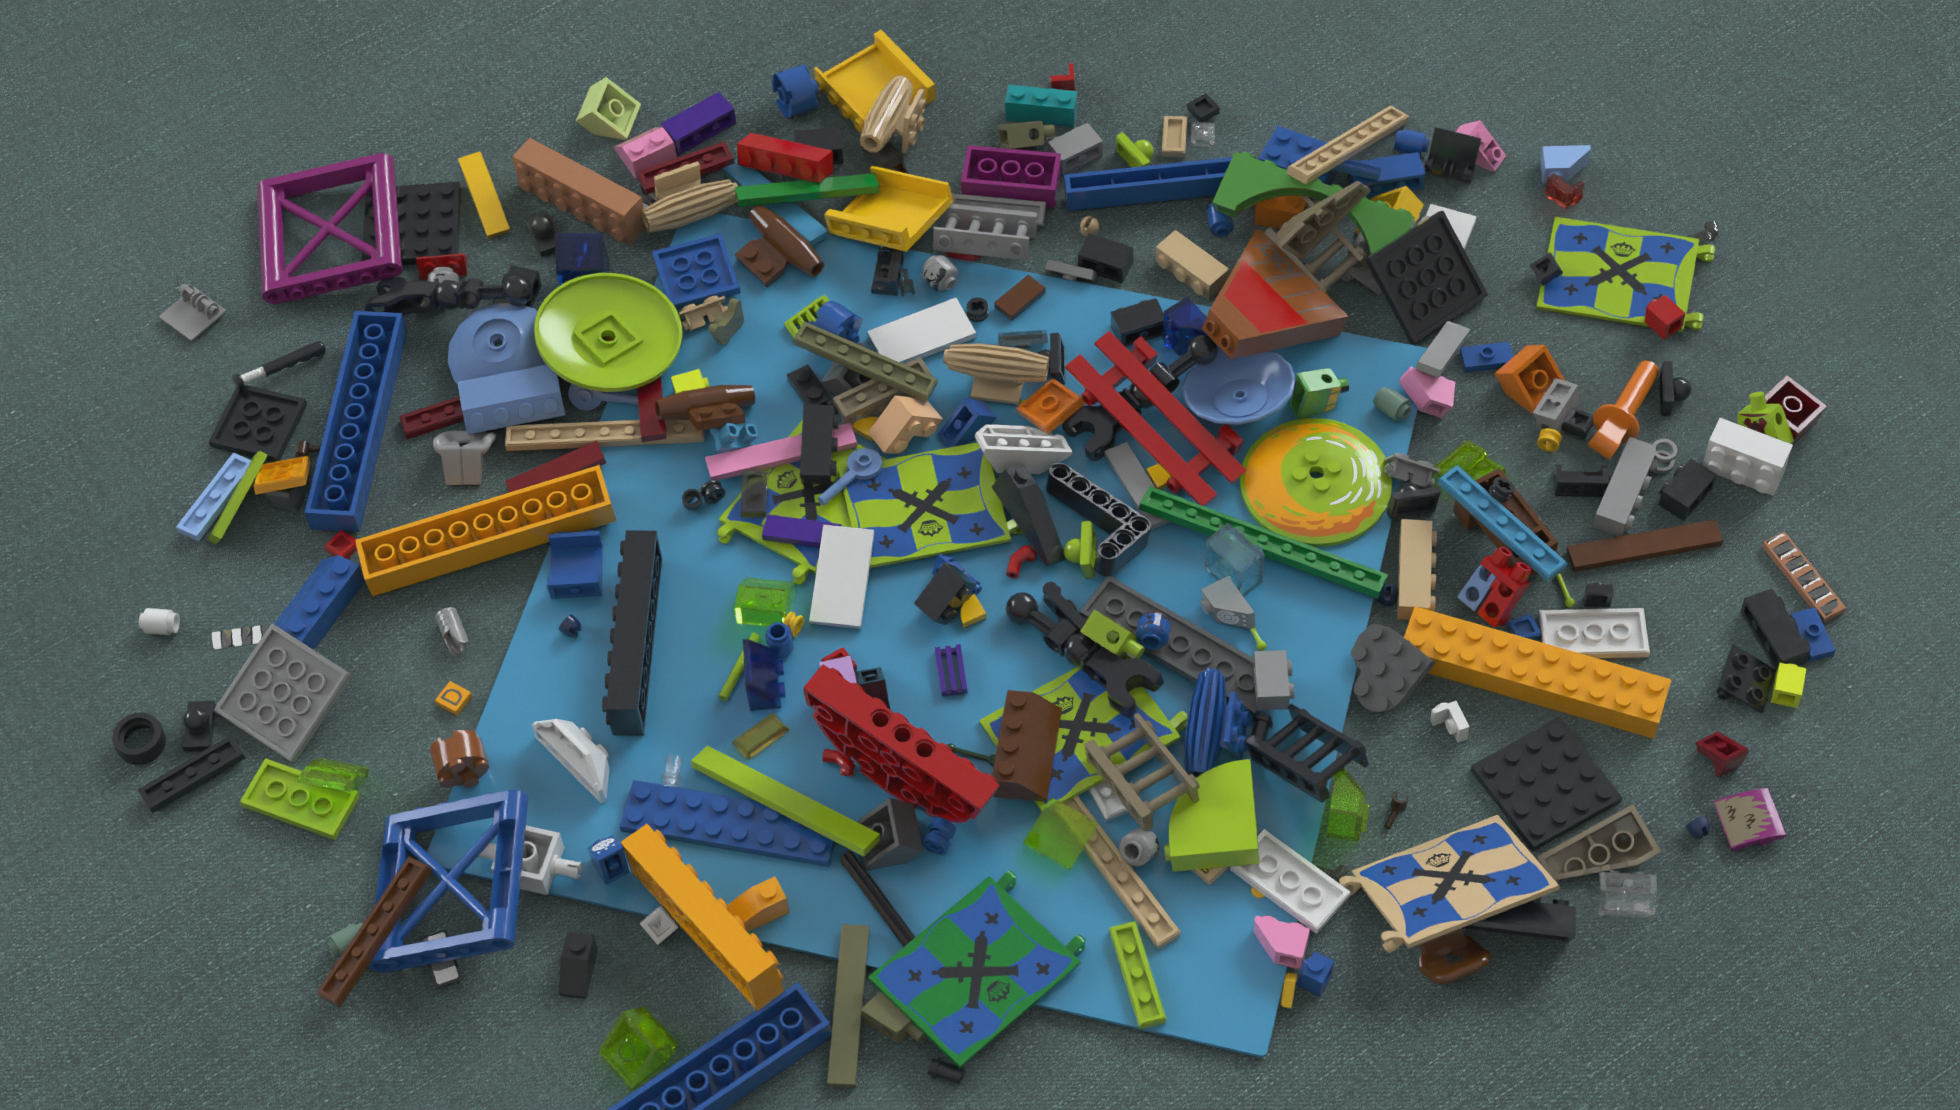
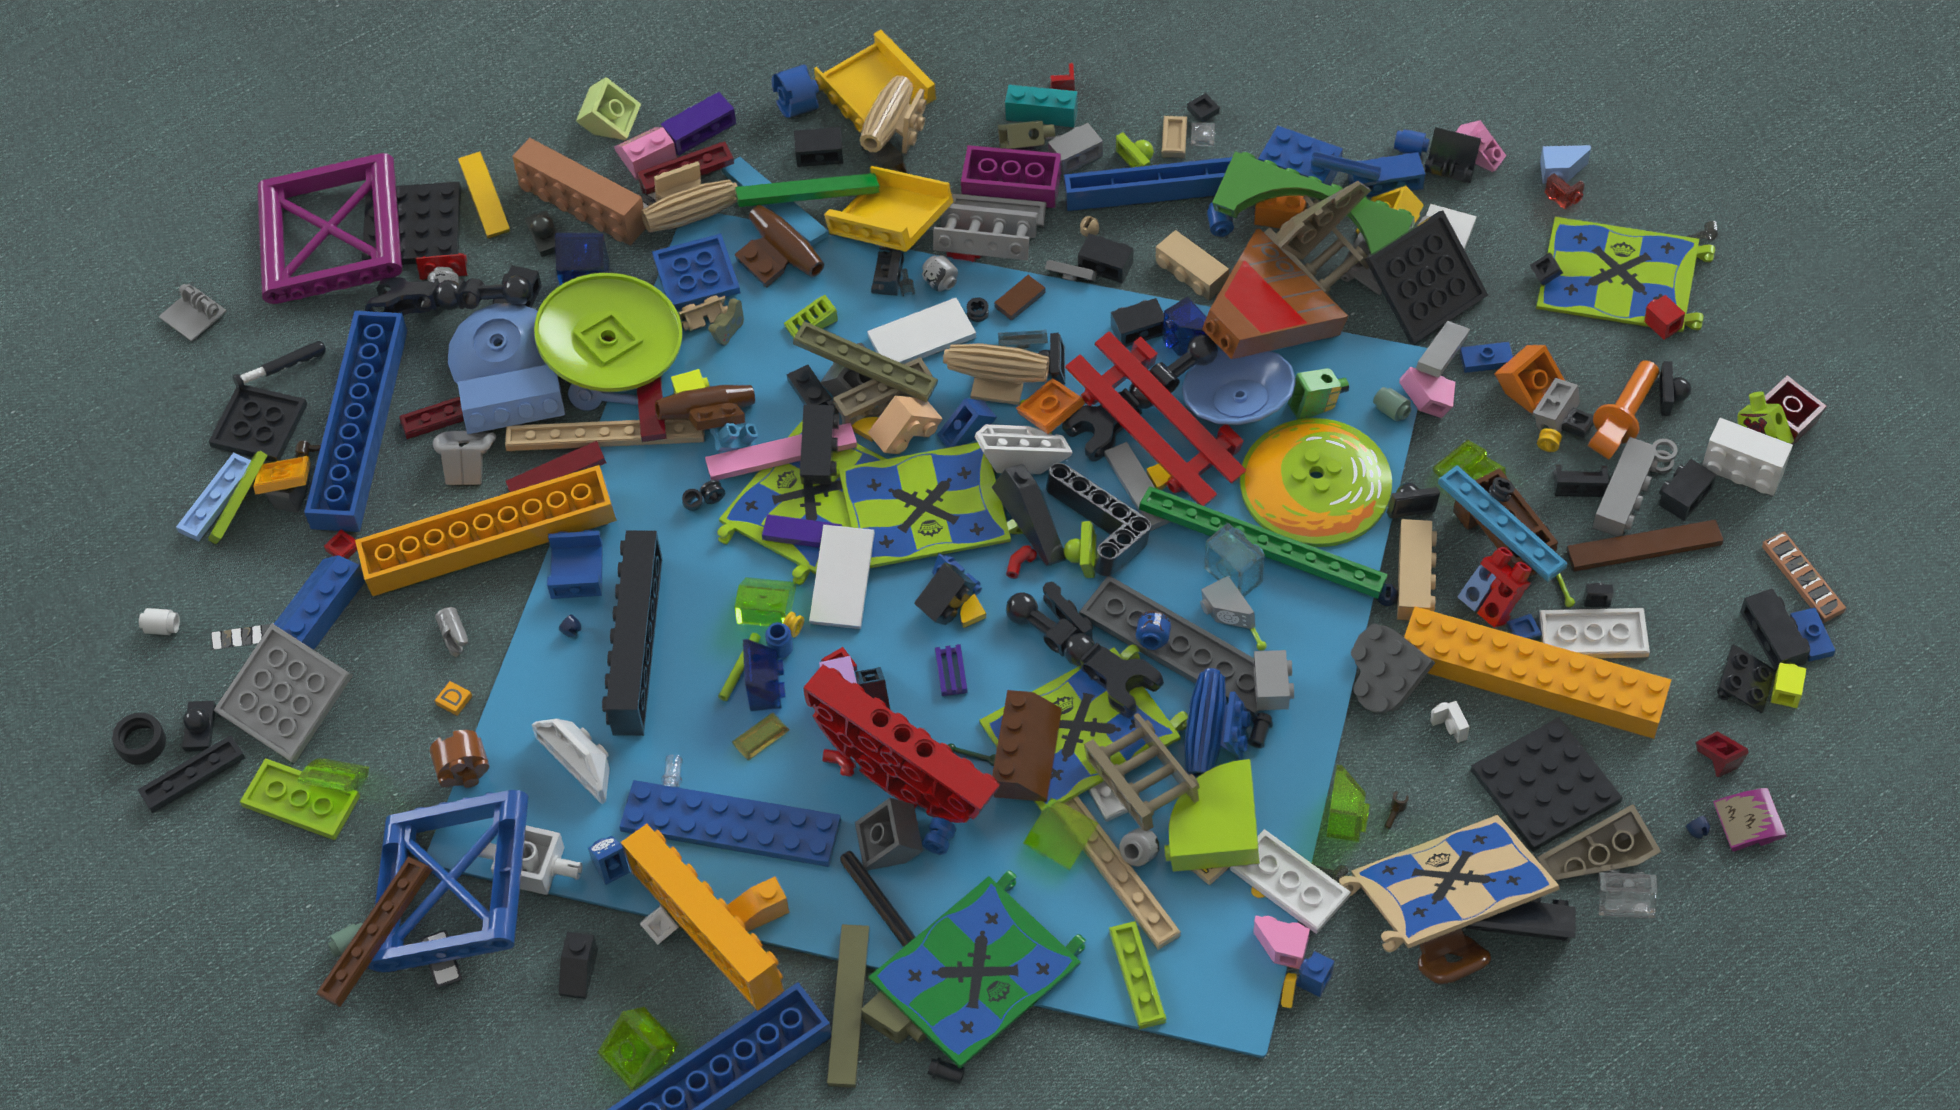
(754, 494): clear smoke plate -> none
(785, 157): red brick -> none
(785, 800): lime tile -> none
(838, 320): blue brick -> none
(861, 465): medium blue piece -> none
(1107, 631): lime torso -> none
(1299, 773): black fence -> none
(1347, 145): tan tile -> none
(1420, 471): light grey hinge -> none

